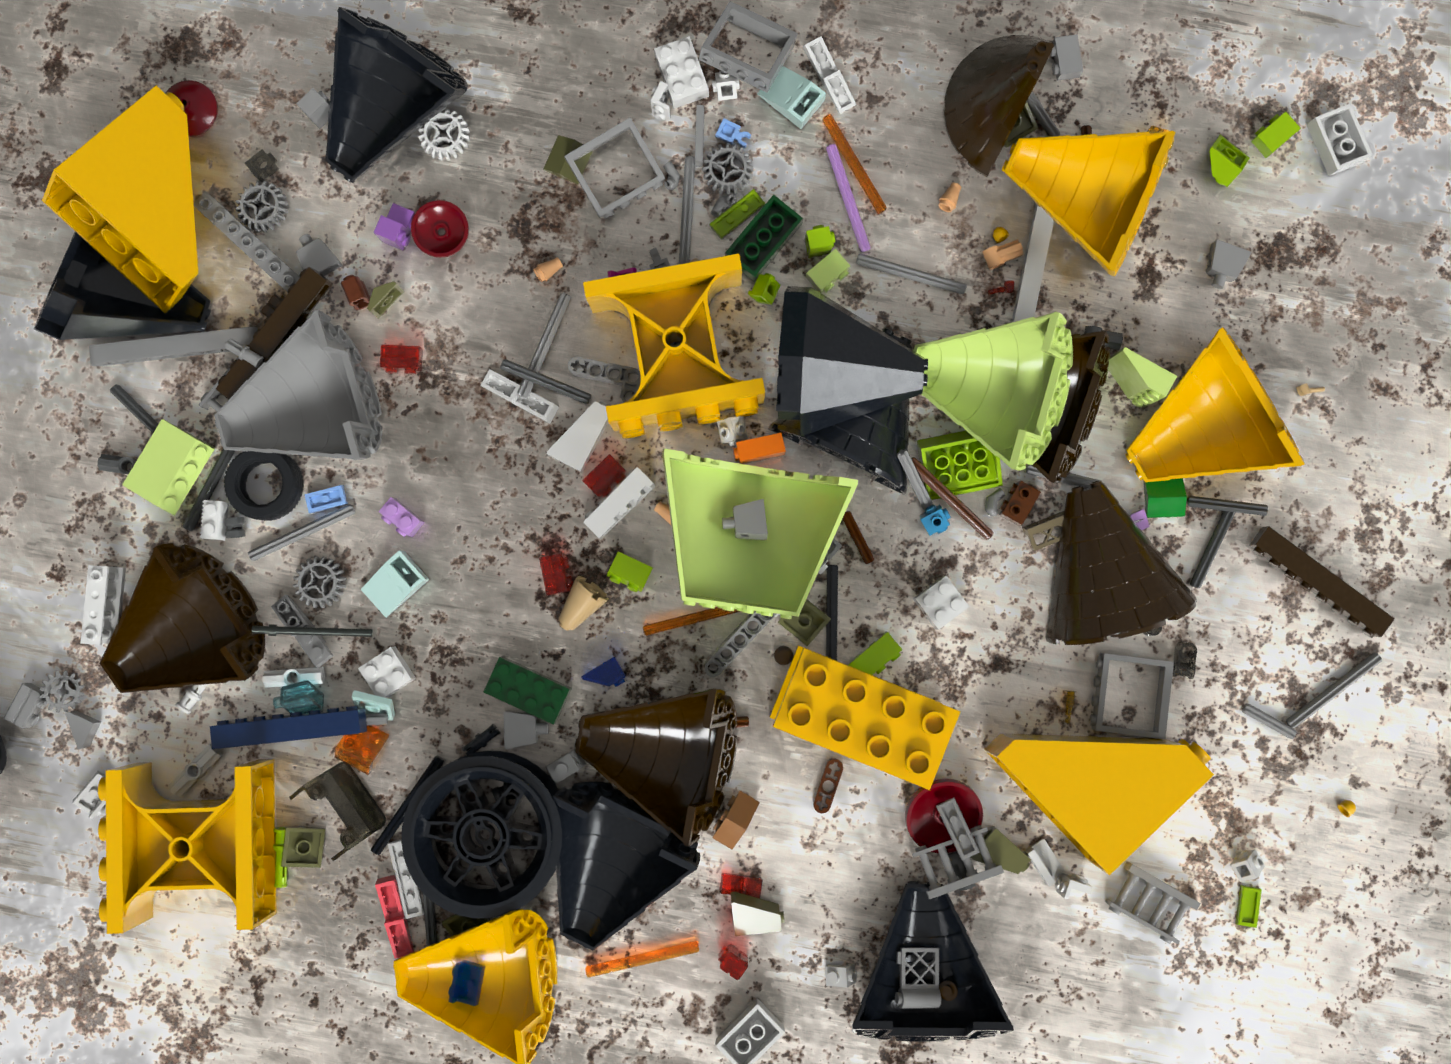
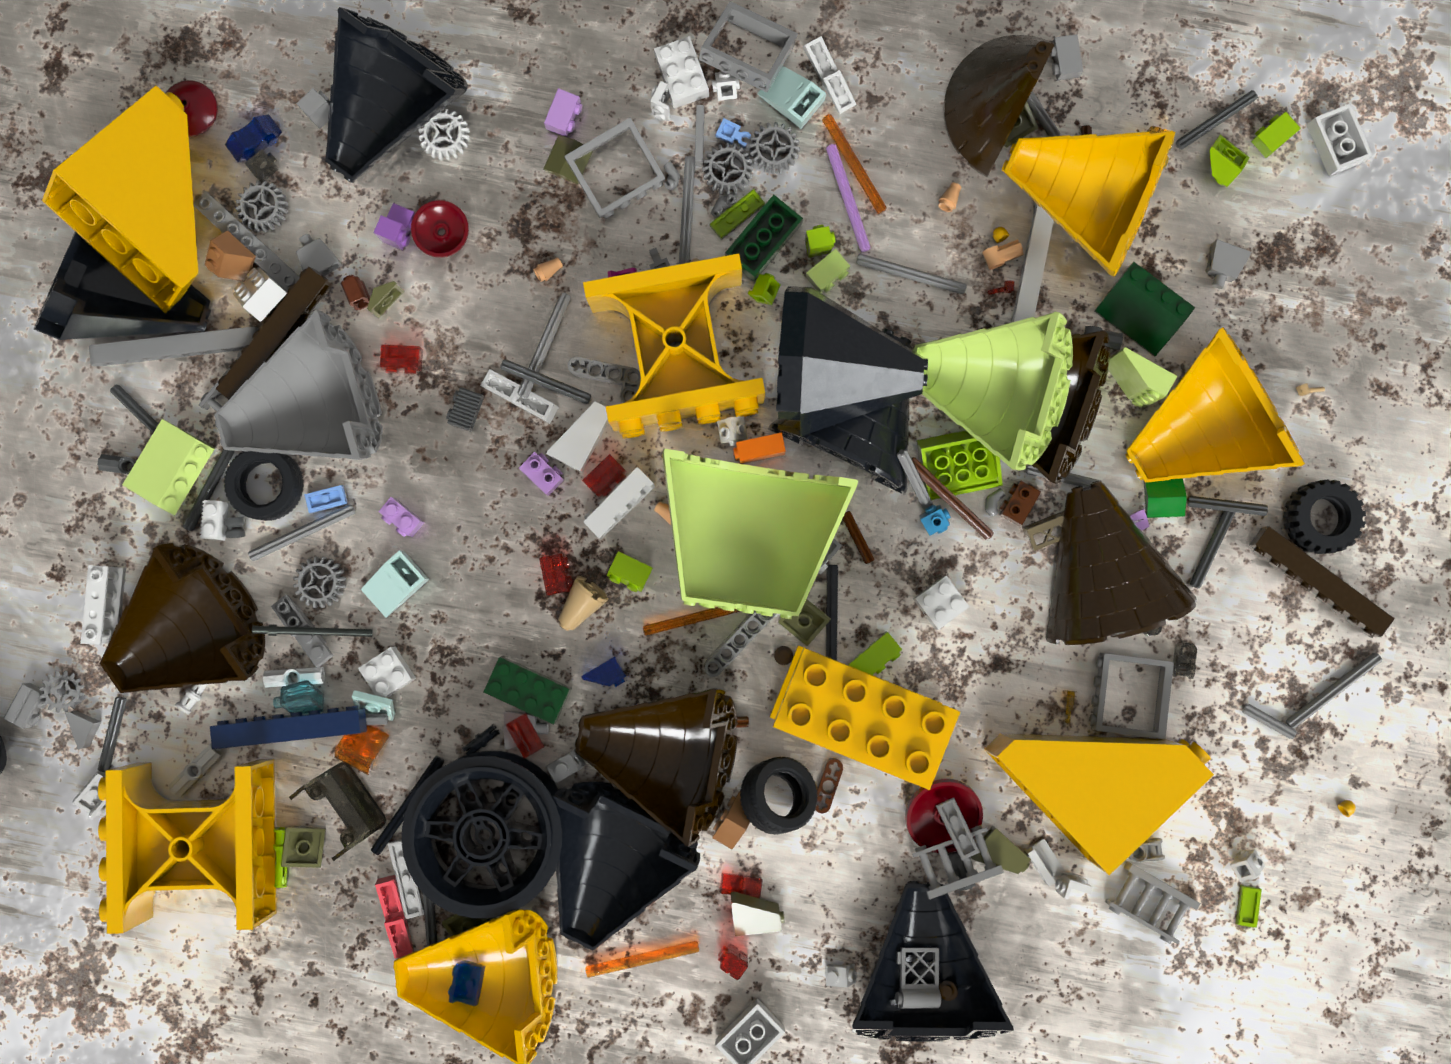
(112, 734): none -> dark grey axle
(229, 257): none -> medium nougat slope
(244, 352): light grey axle -> none
(253, 137): none -> clear blue brick
(259, 293): none -> white brick
(465, 409): none -> dark grey brick
(524, 735): none -> clear red slope
(541, 473): none -> lavender brick
(563, 112): none -> lavender brick
(748, 521): light grey torso -> none
(782, 148): none -> light grey gear
(803, 791): none -> black tyre
(1144, 309): none -> dark green slope
(1149, 851): none -> light grey piece
(1217, 119): none -> dark grey axle
(1349, 516): none -> black tyre

